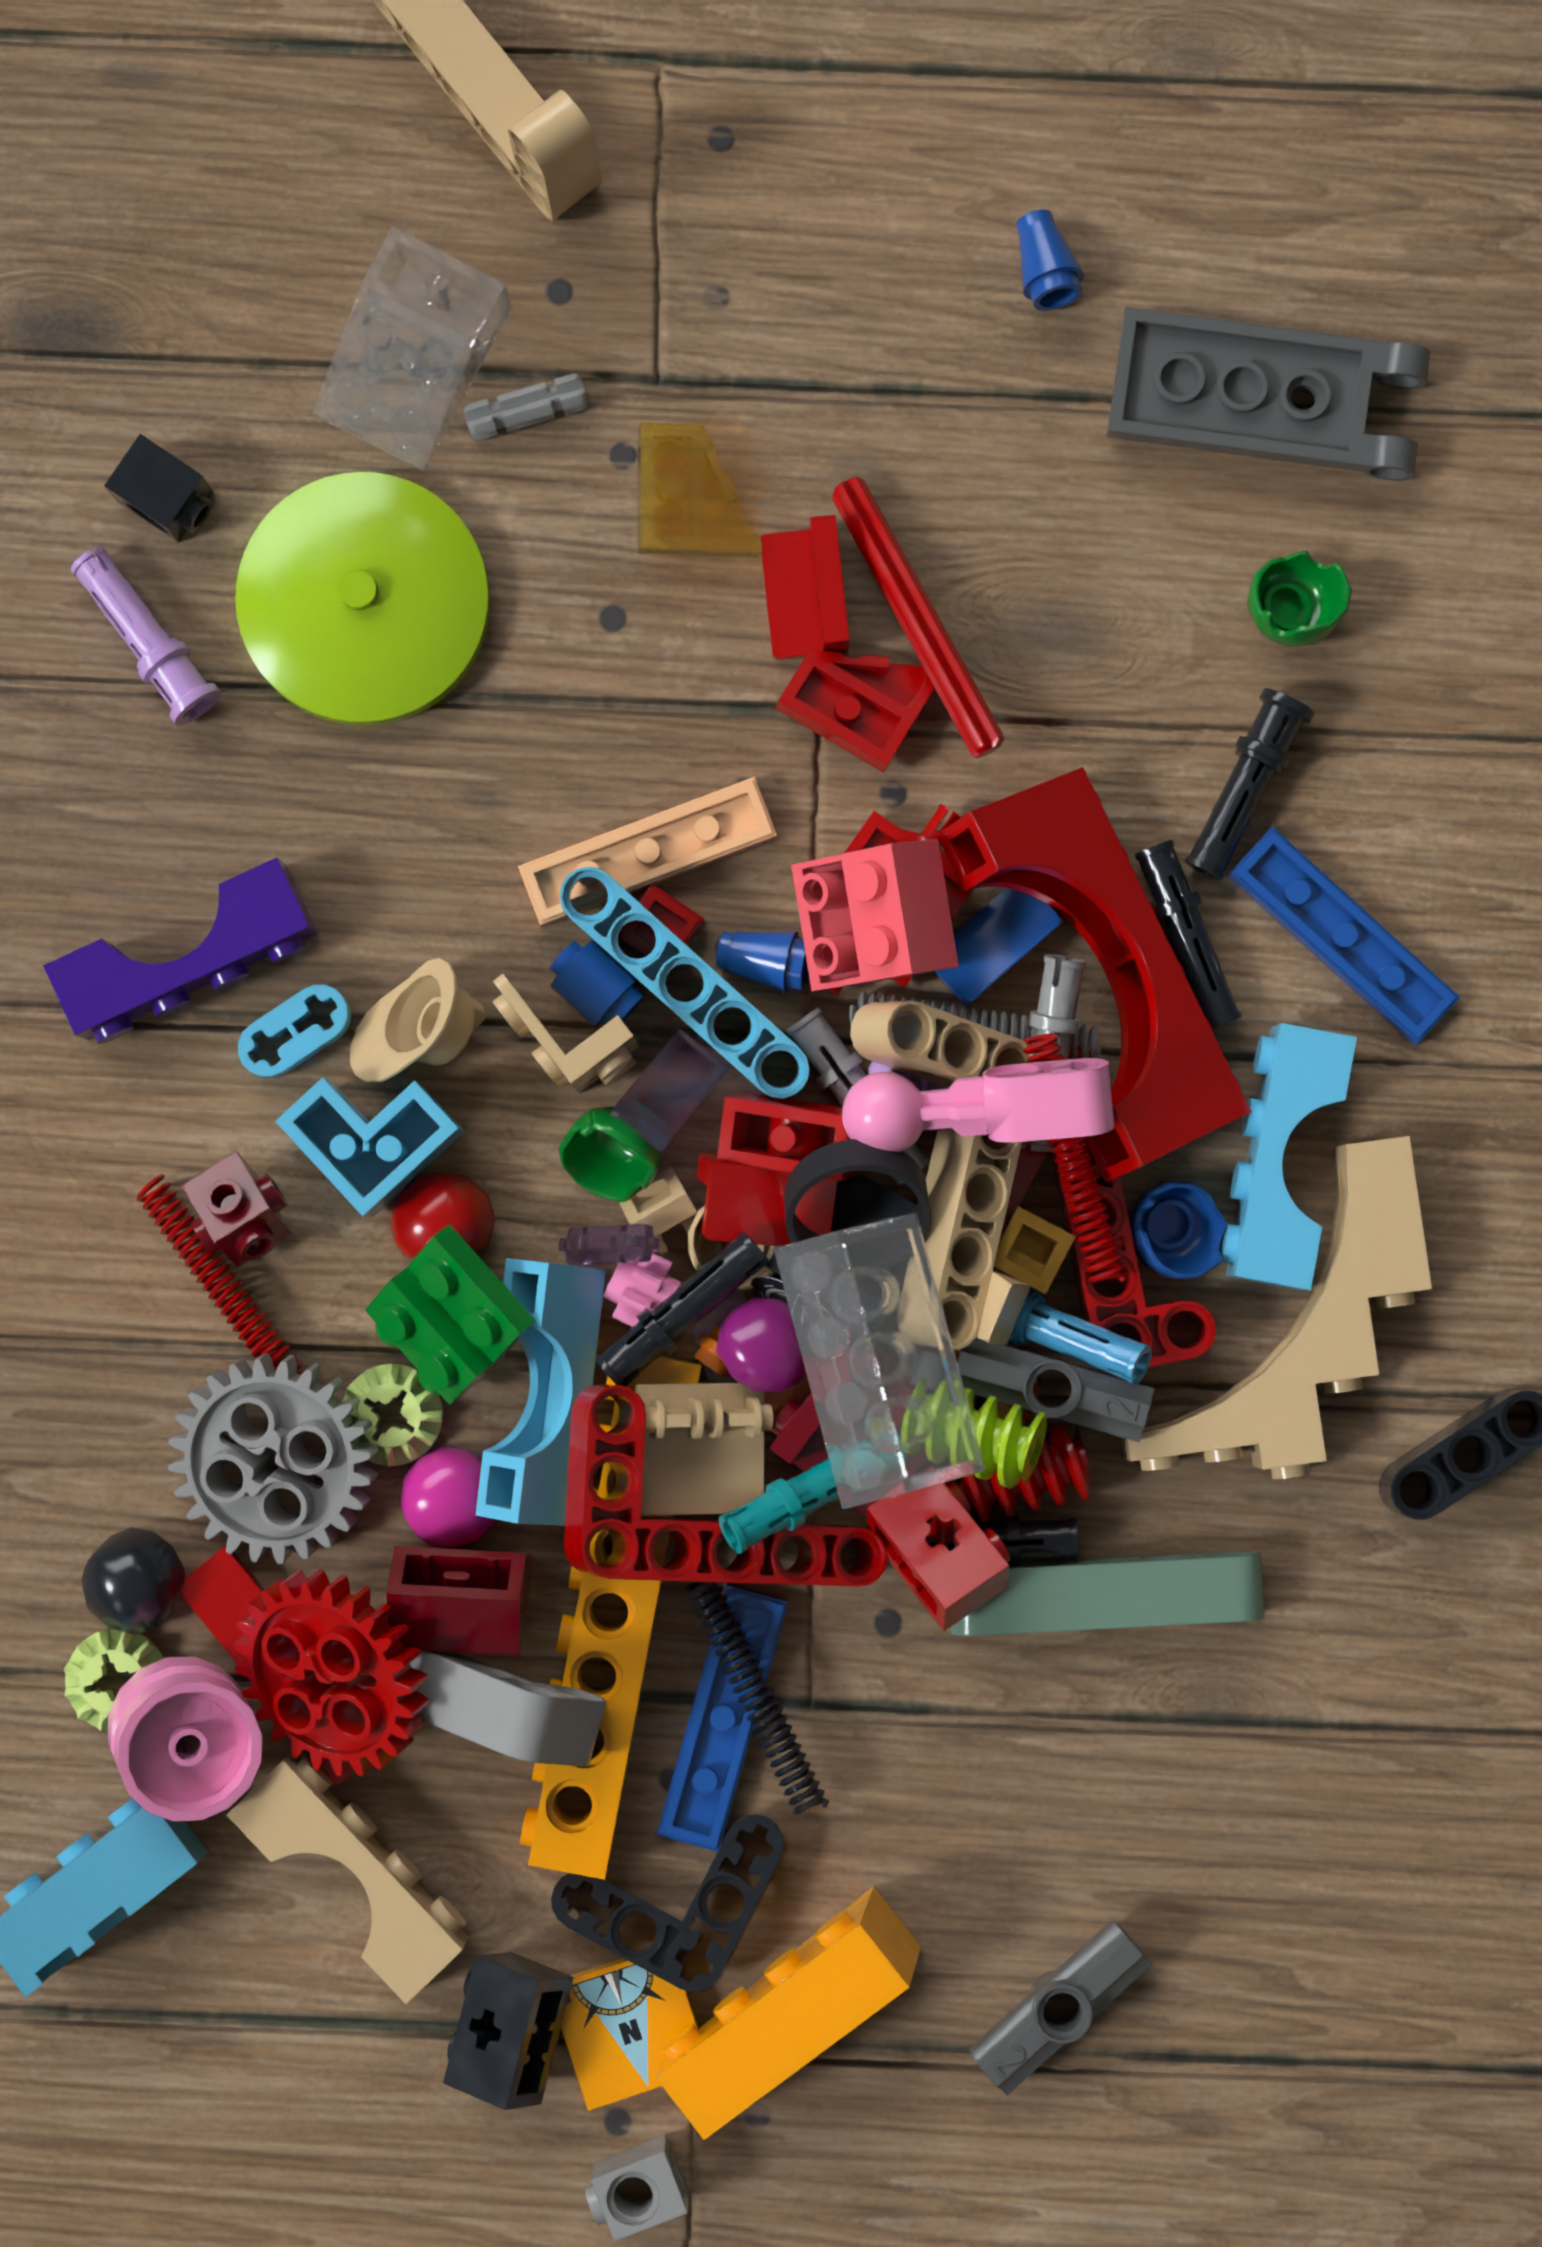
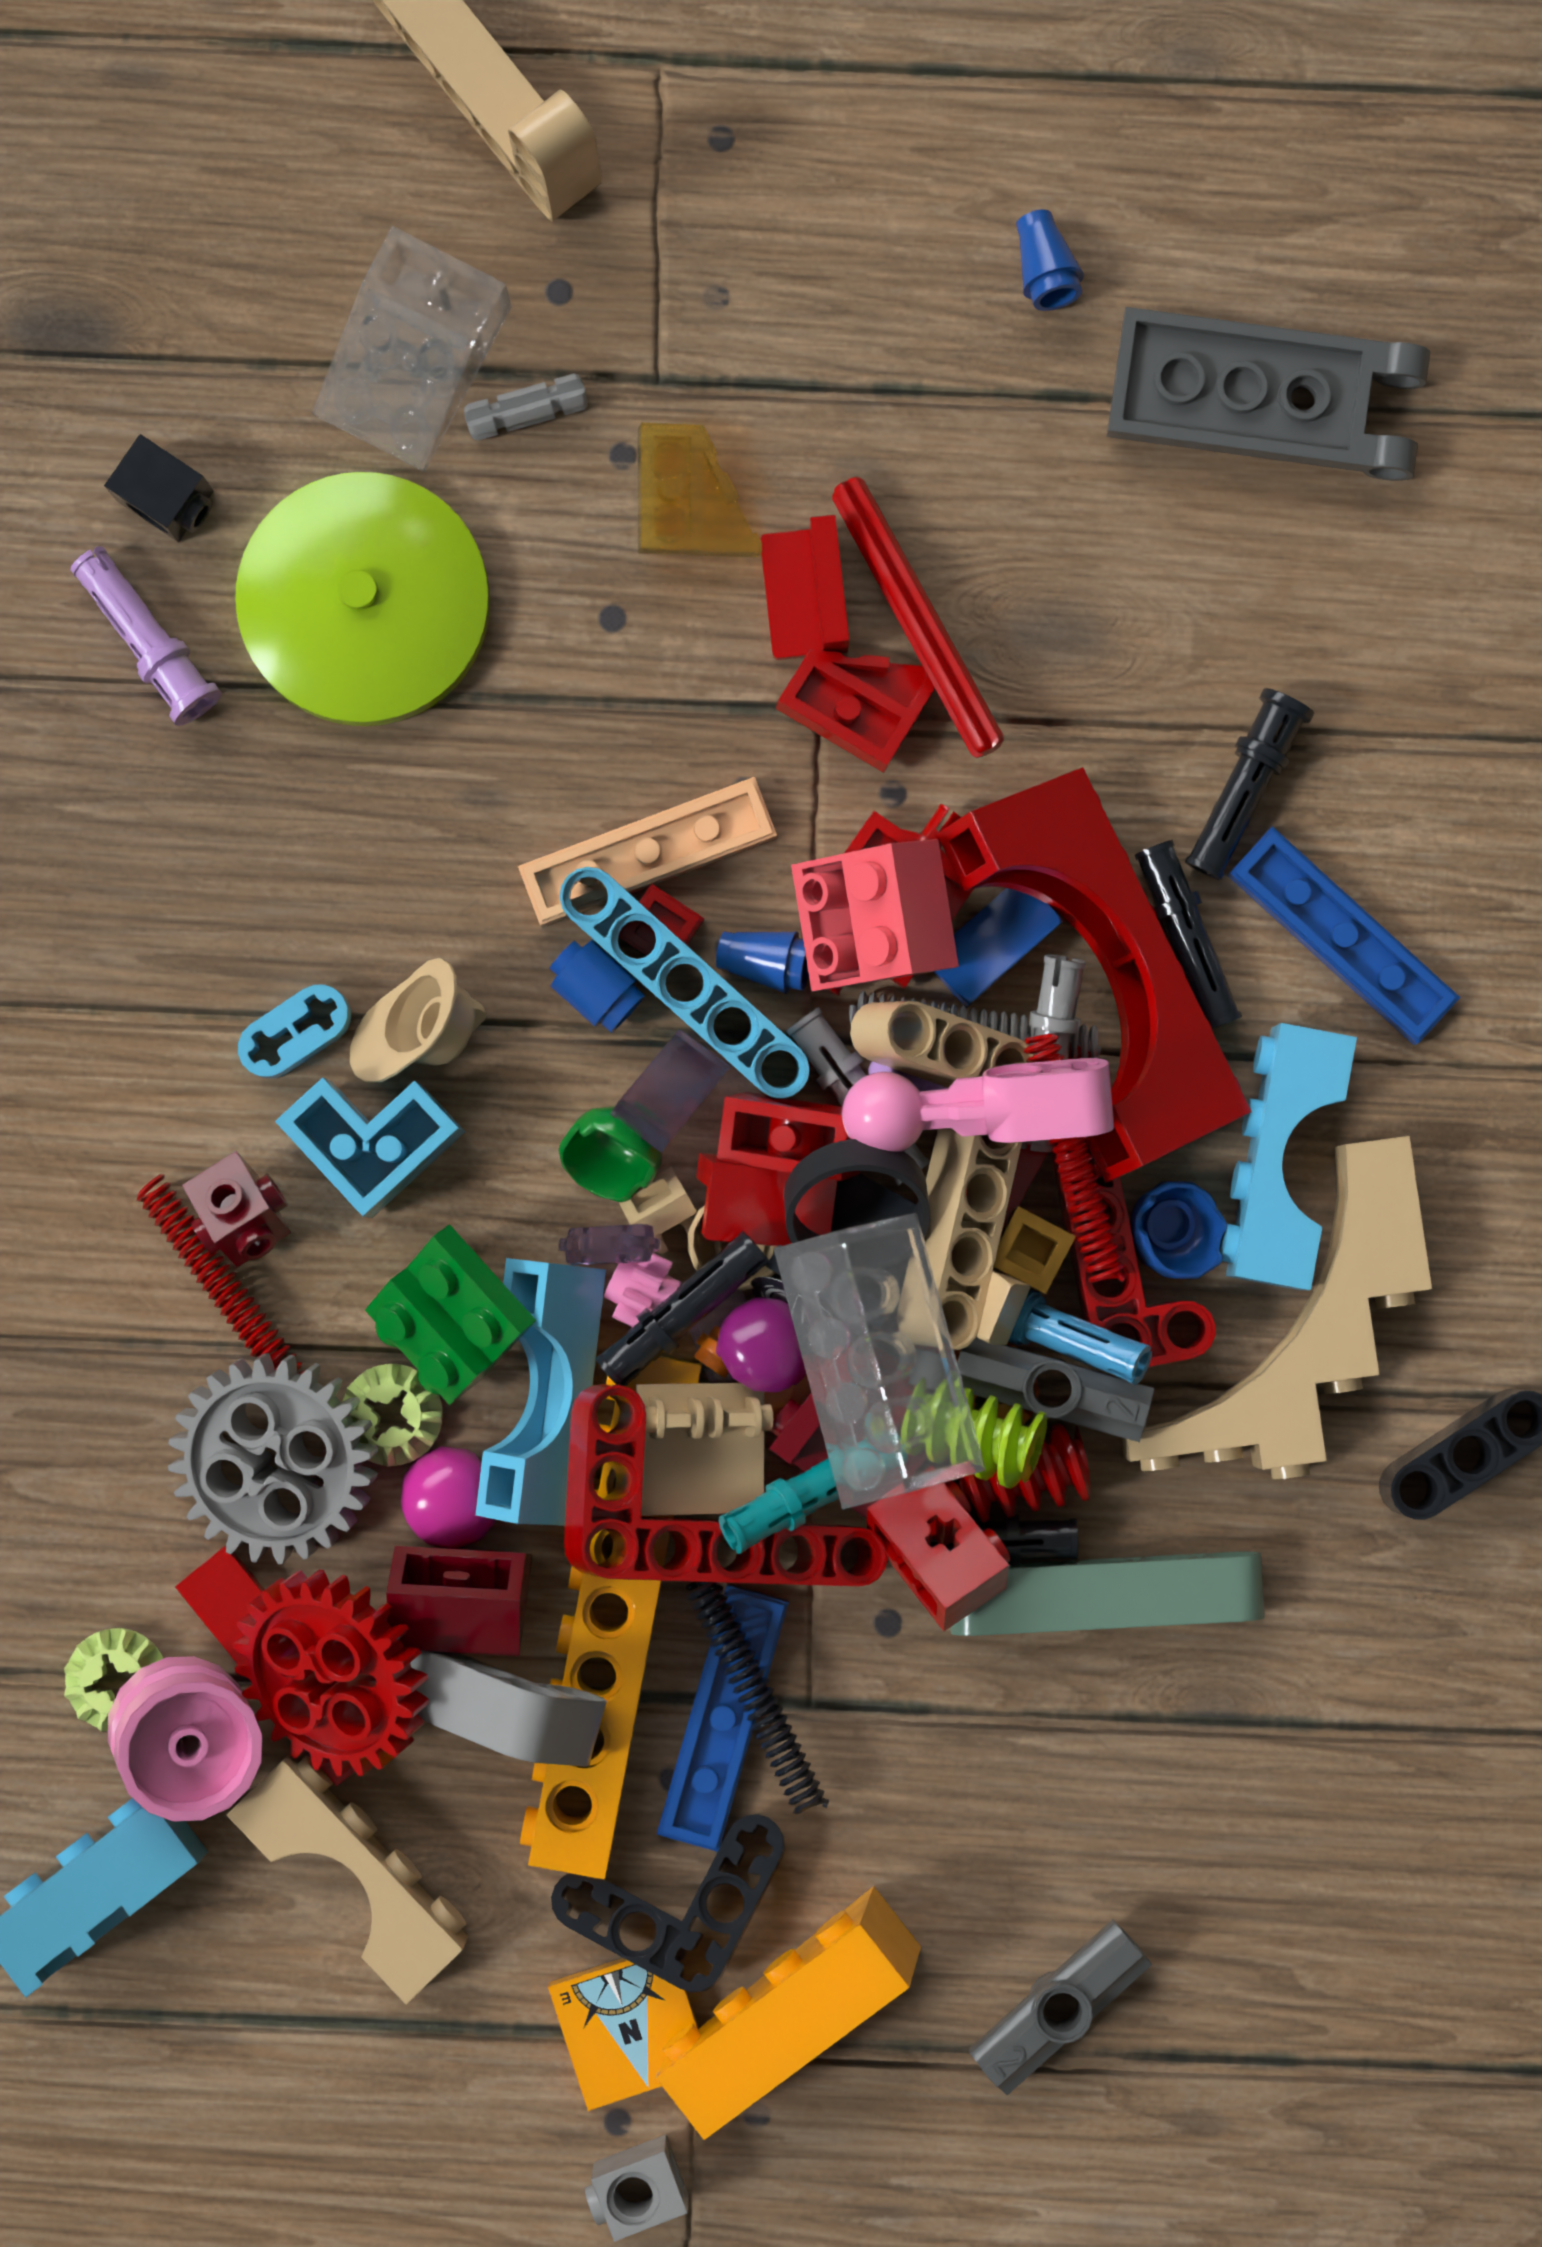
(132, 1580): black hair -> none
(255, 920): dark purple arch -> none
(435, 1202): red hair -> none
(507, 2030): black brick -> none
(601, 1055): tan bracket -> none
(1298, 599): green hair -> none

